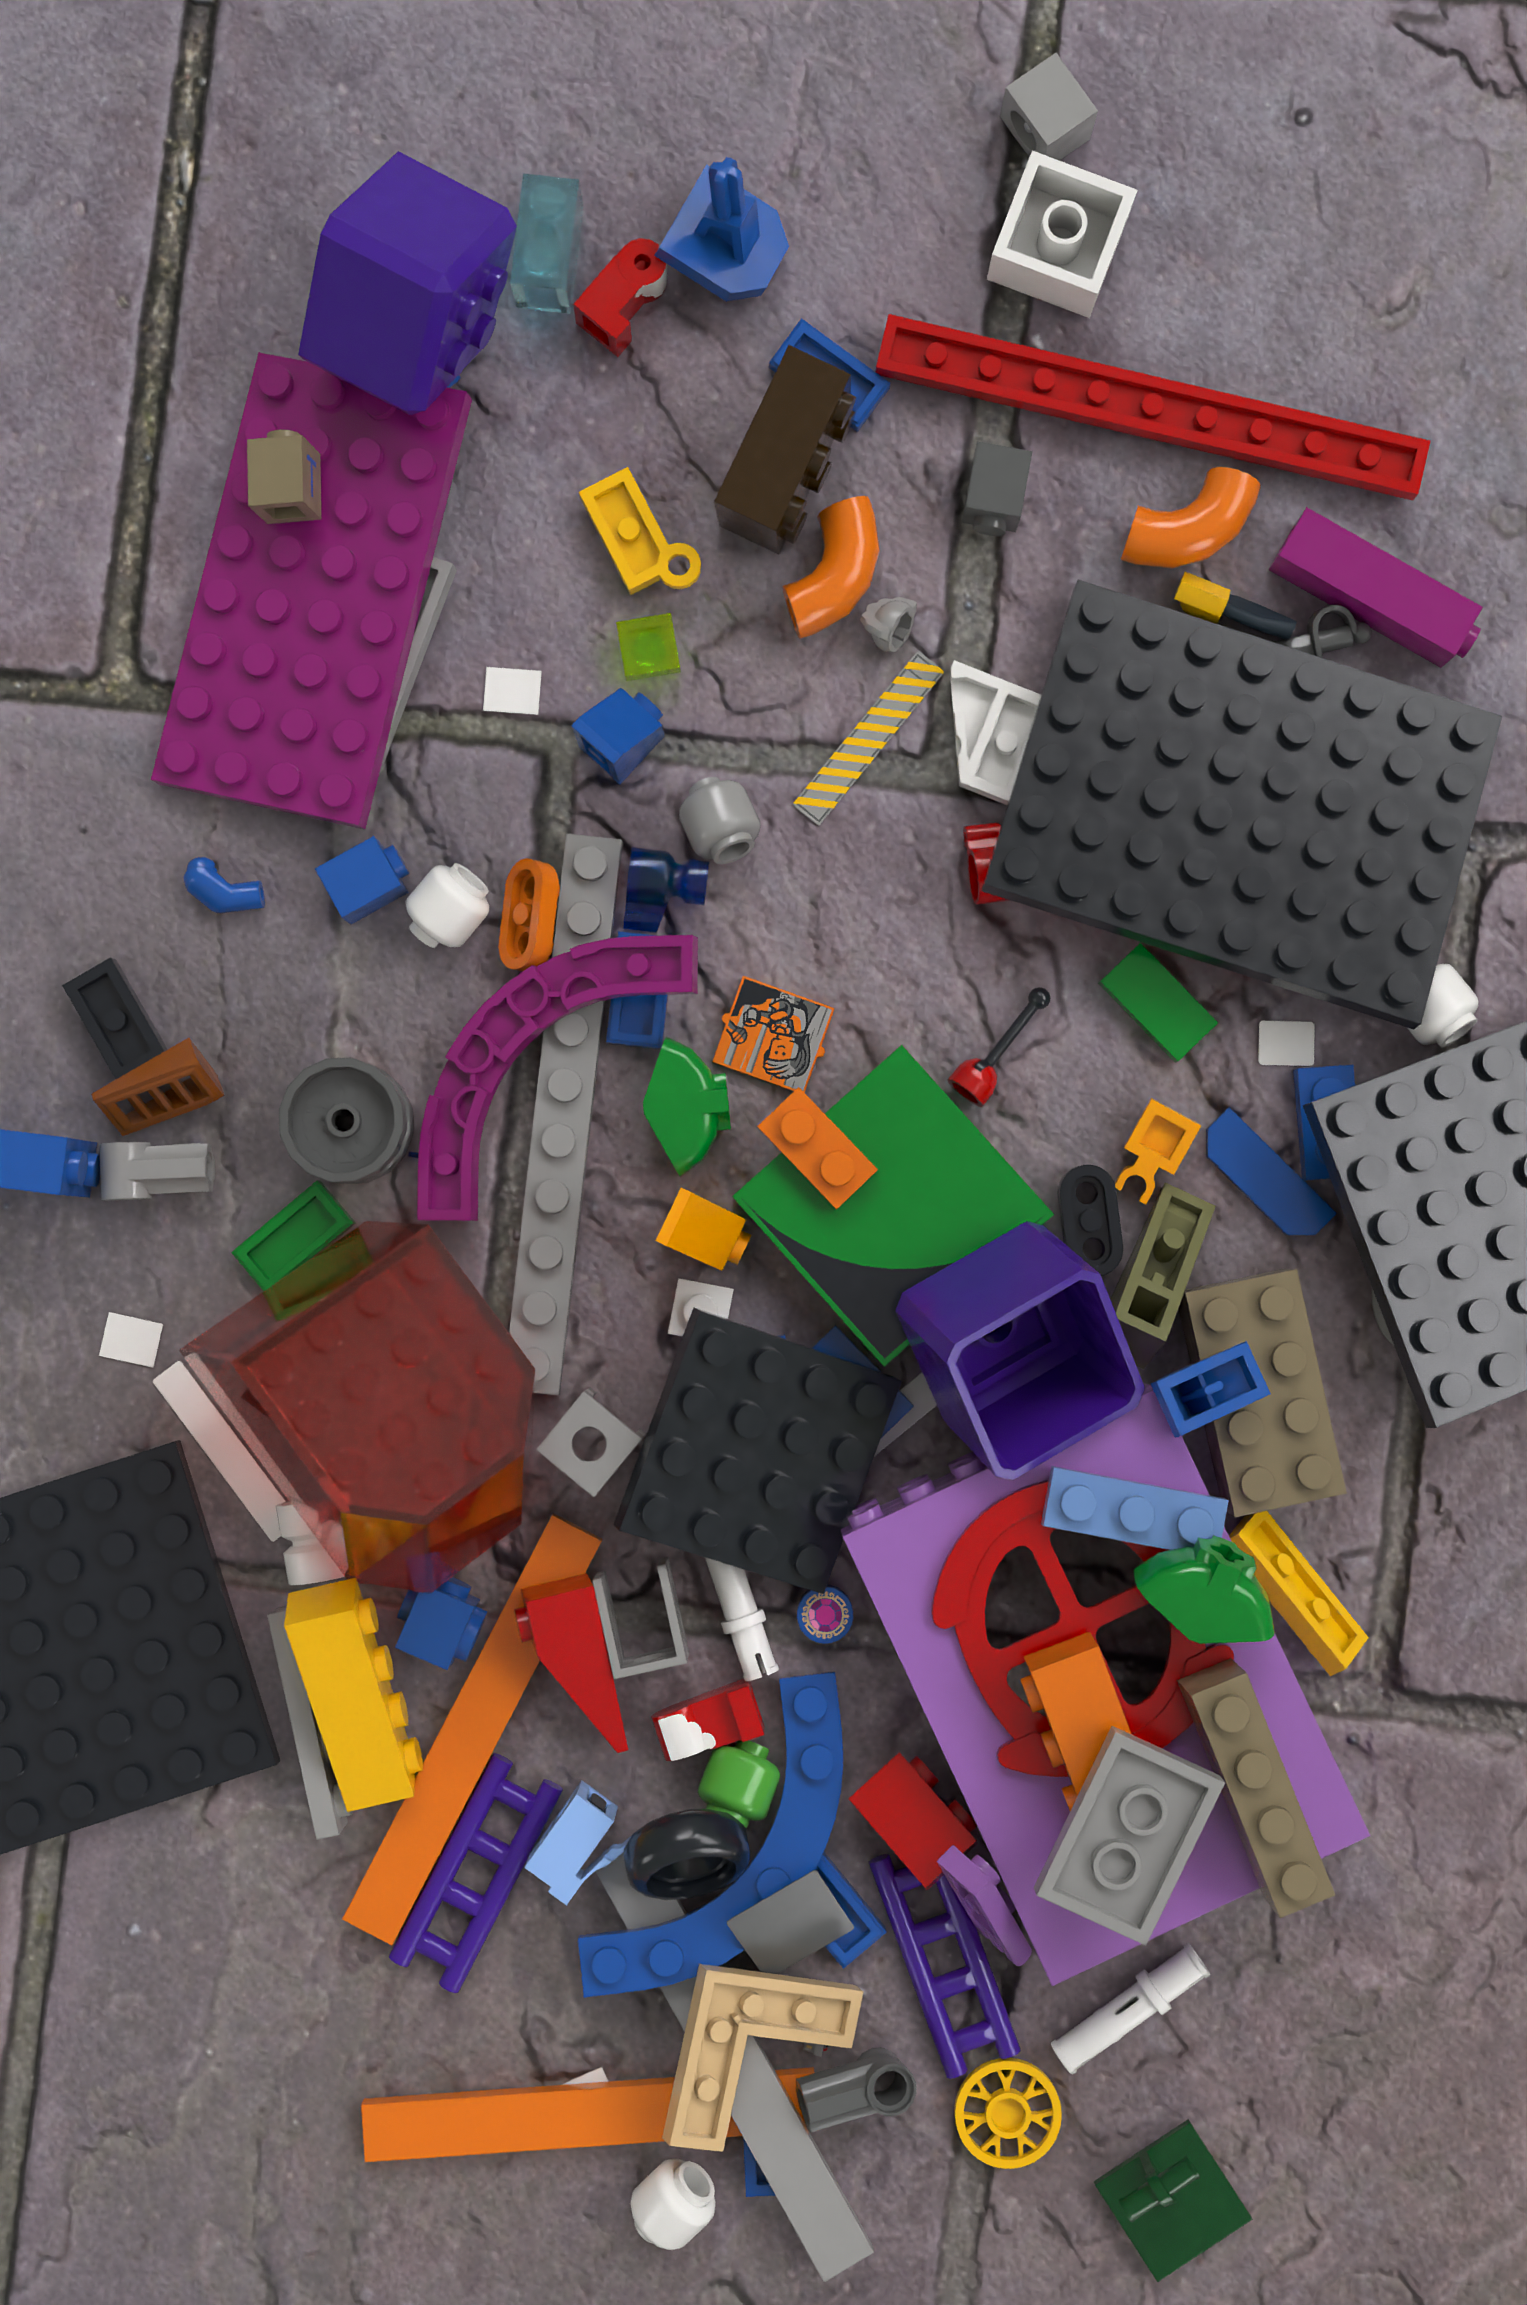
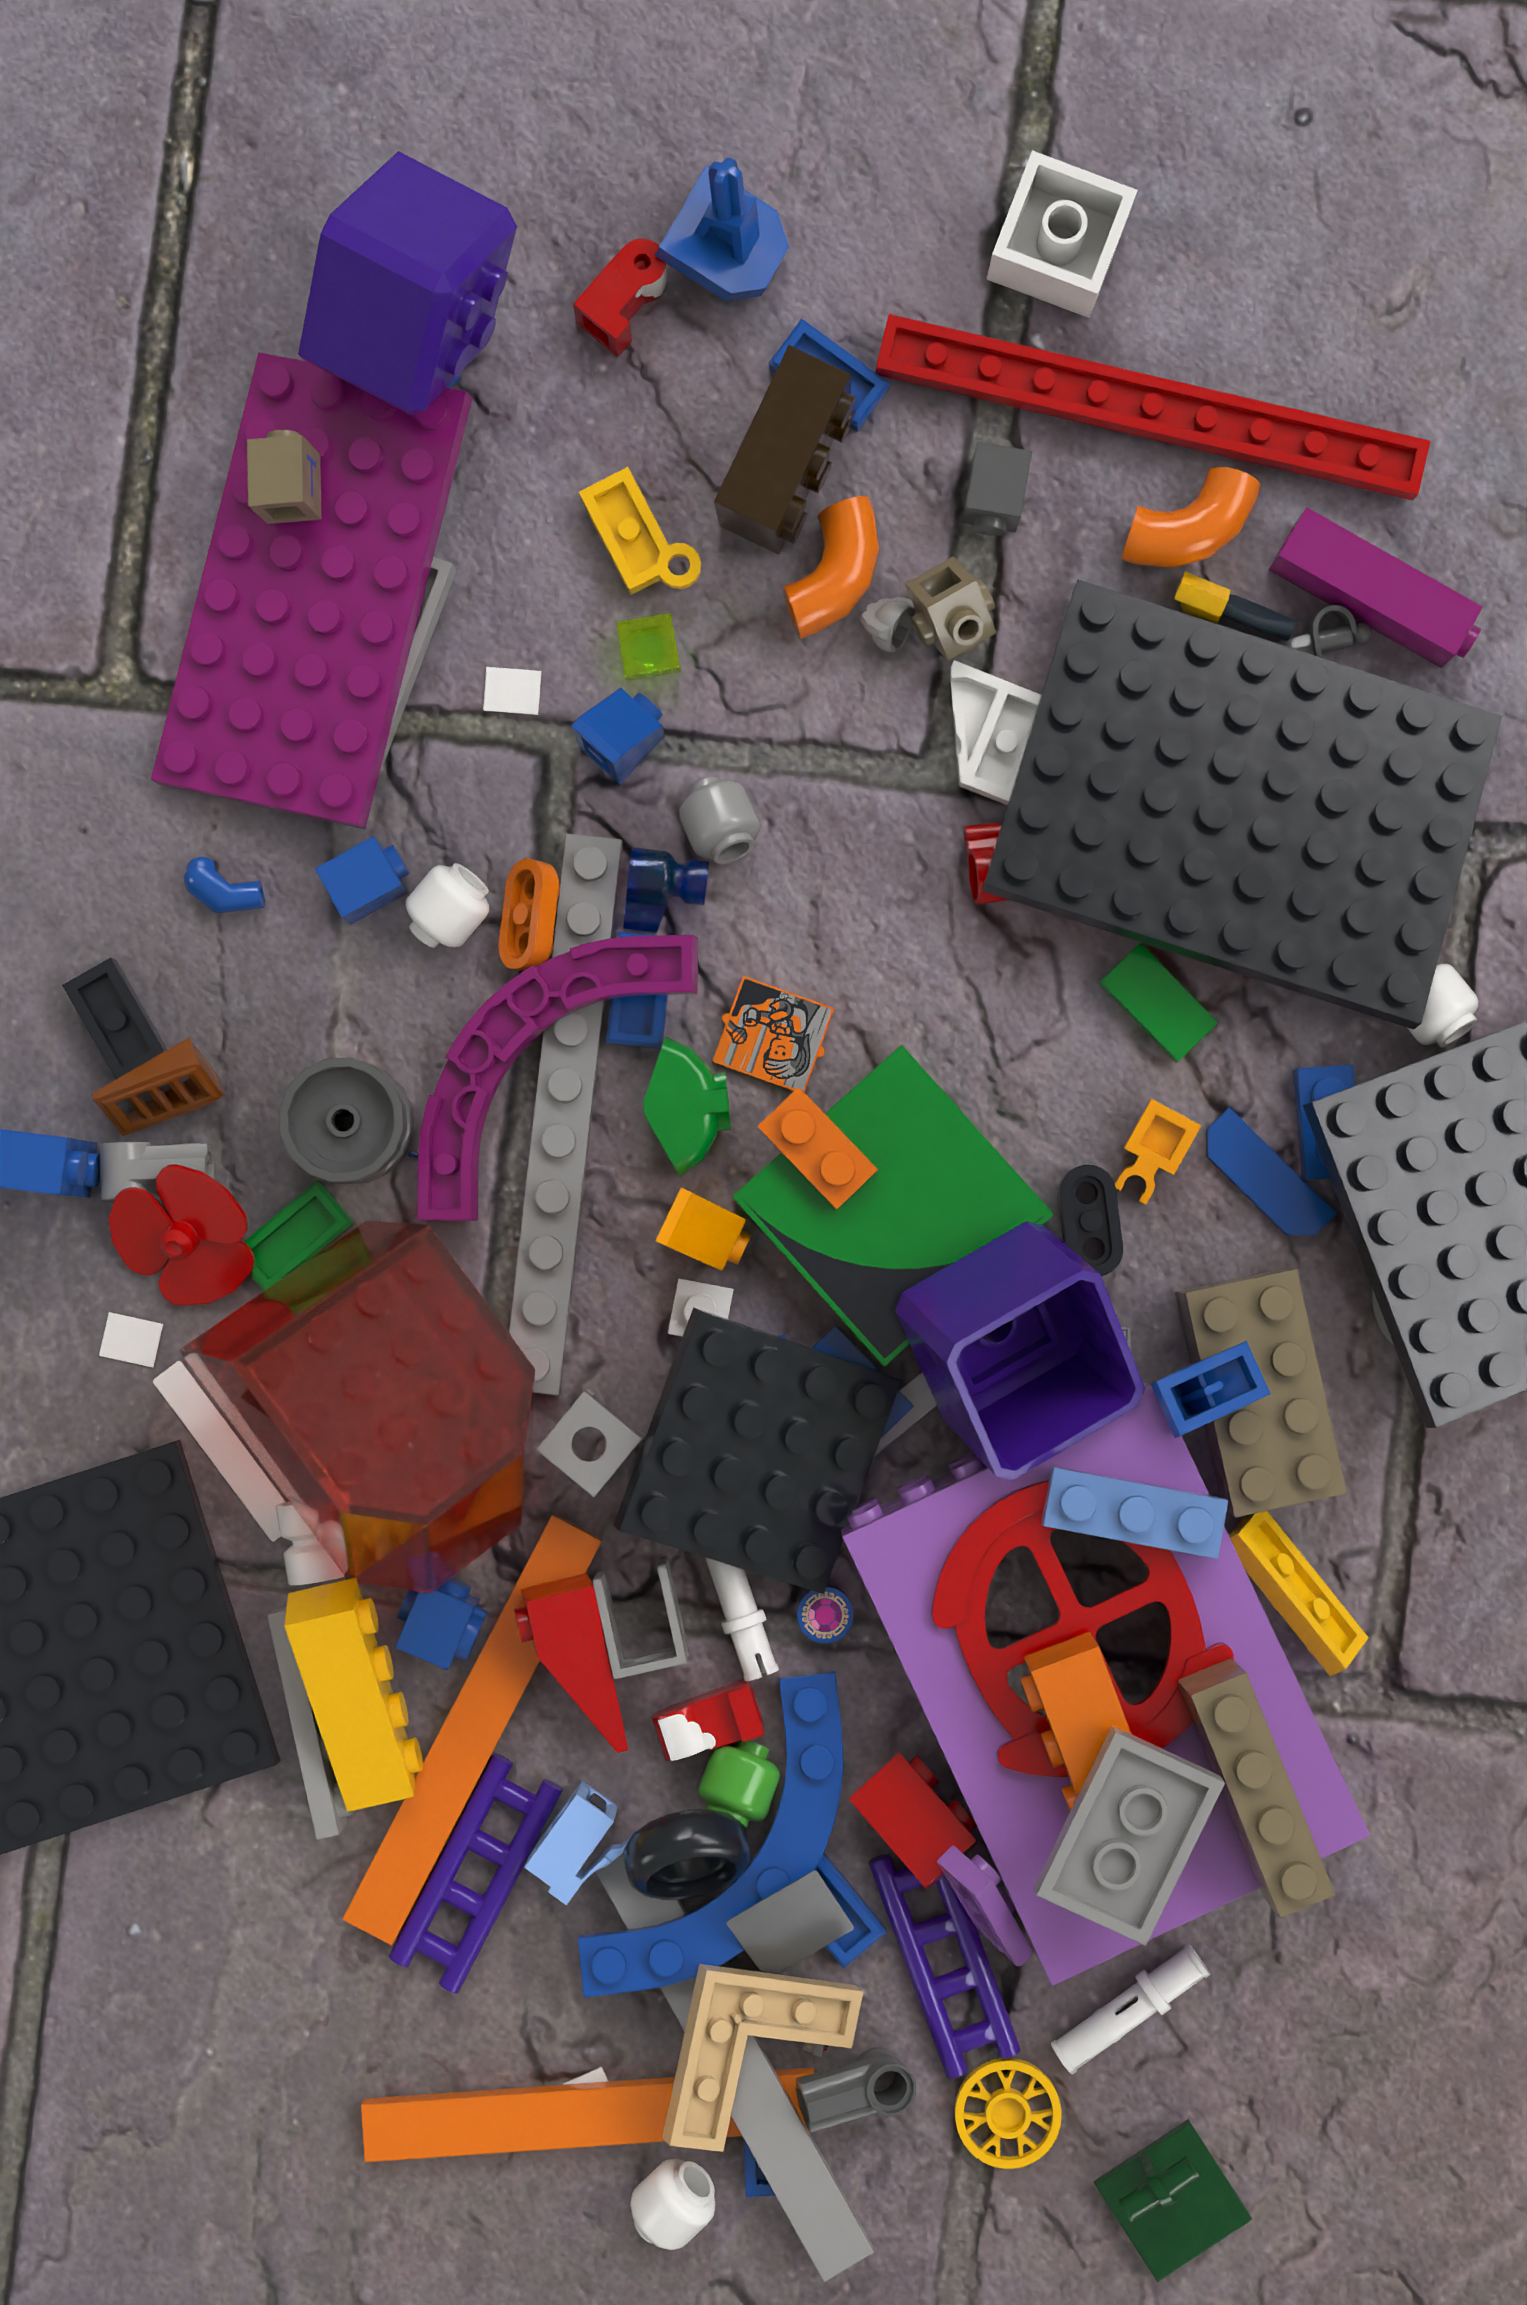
(198, 1238): none -> red piece
(547, 243): clear light blue brick -> none
(868, 738): sticker -> none
(951, 608): none -> dark tan brick
(977, 1078): hinge -> none
(1048, 110): light grey piece -> none
(1160, 1270): olive slope -> none
(1208, 1592): green piece -> none
(1286, 1043): white sticker -> none

